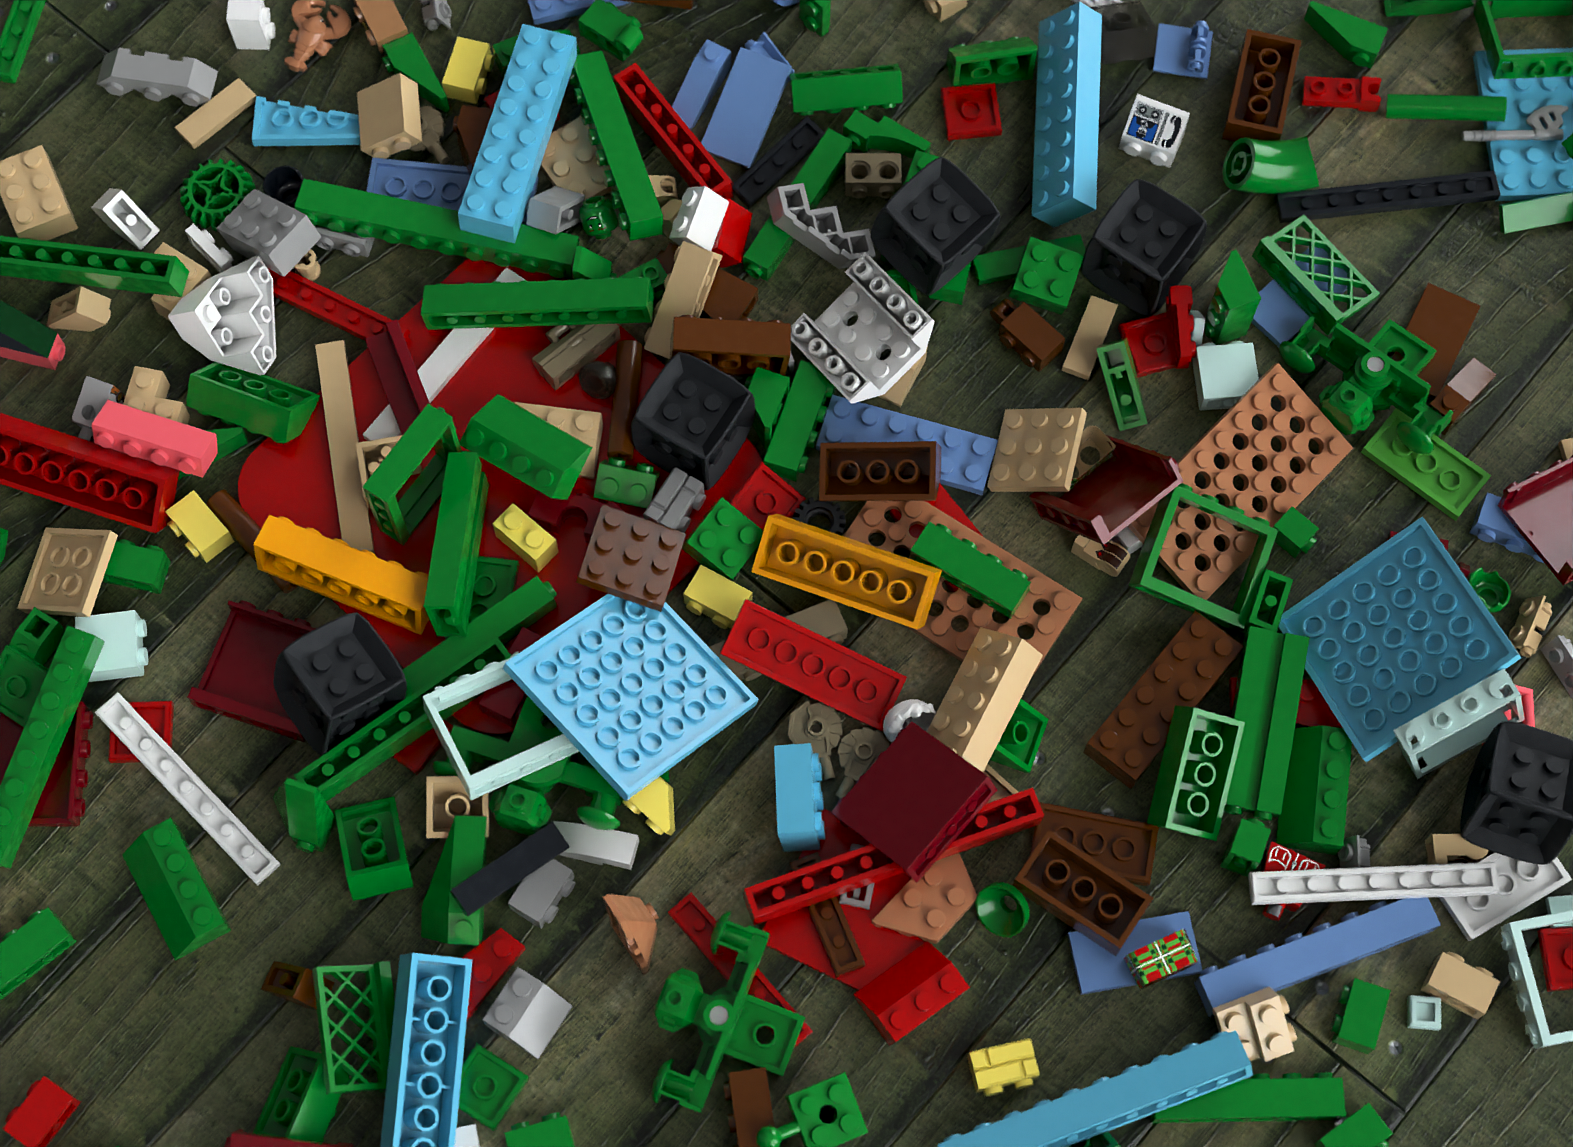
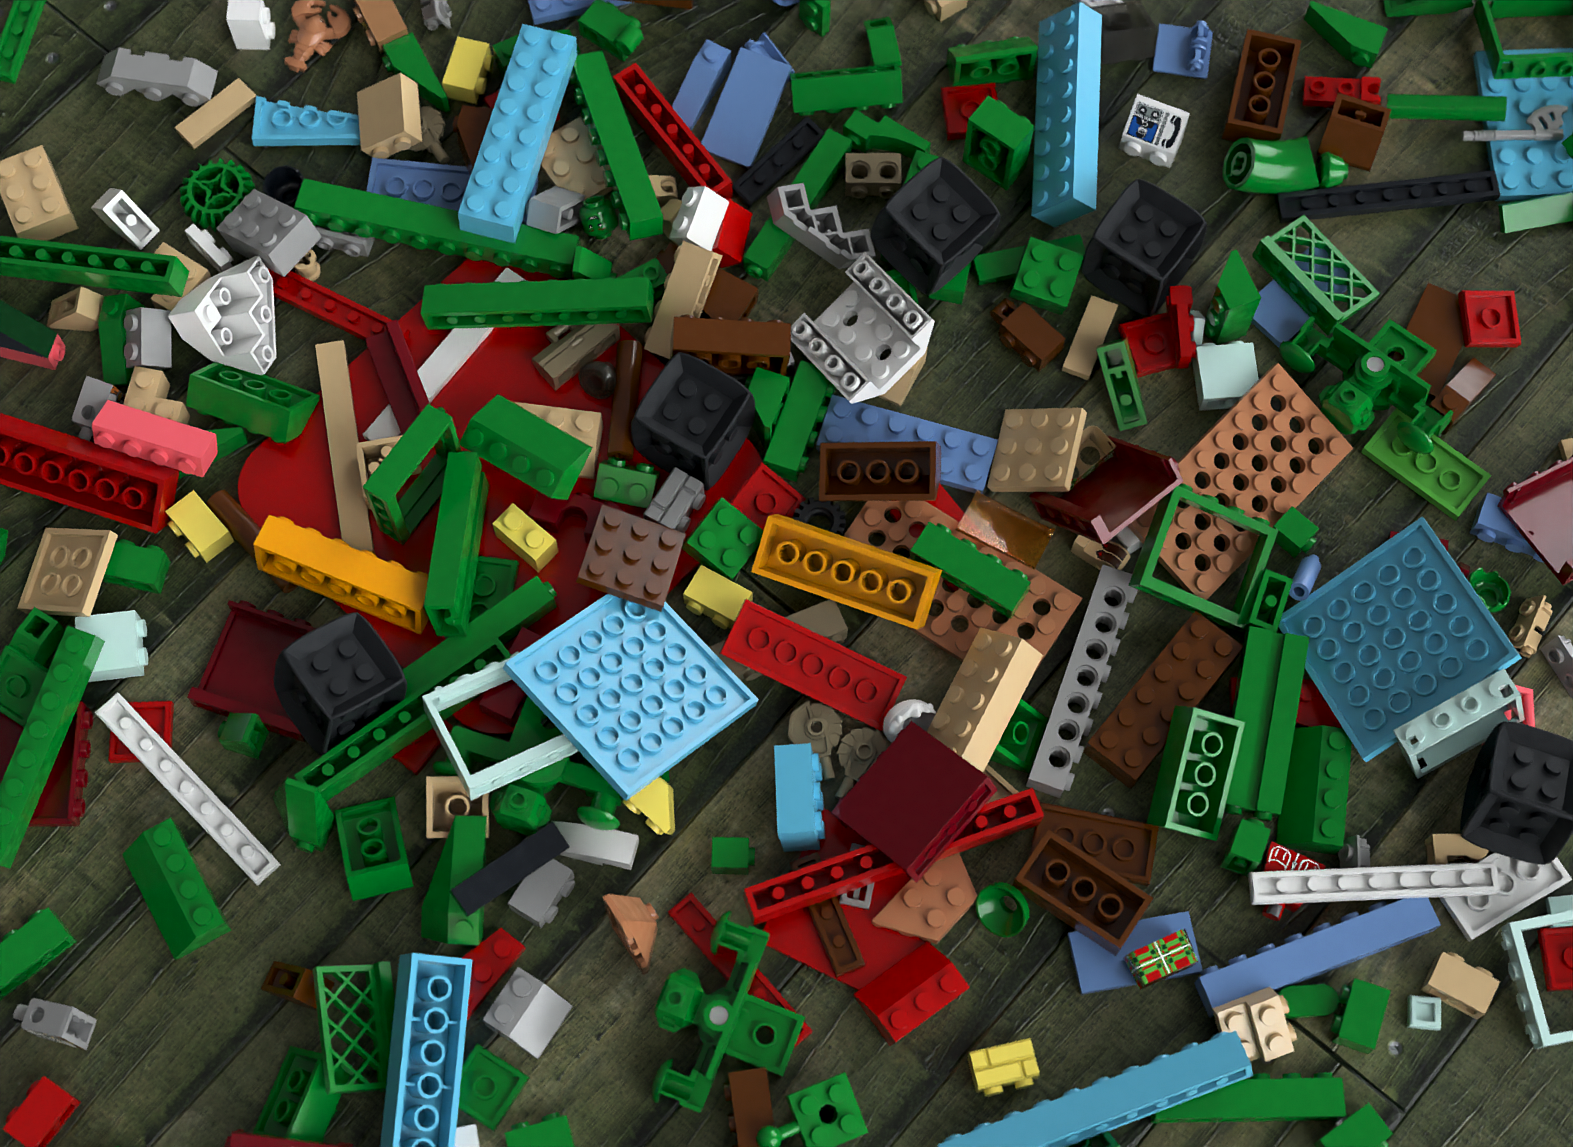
(55, 1022): none -> light grey torso
(113, 338): none -> green slope
(148, 338): none -> light grey brick
(243, 734): none -> green slope
(732, 855): none -> green brick
(882, 41): none -> green slope
(997, 142): none -> green brick
(1005, 530): none -> clear orange piece
(1043, 775): none -> light grey brick
(1305, 577): none -> medium blue cylinder
(1310, 1000): none -> green tile
(1331, 170): none -> green cone
(1354, 131): none -> reddish brown slope
(1489, 318): none -> red tile

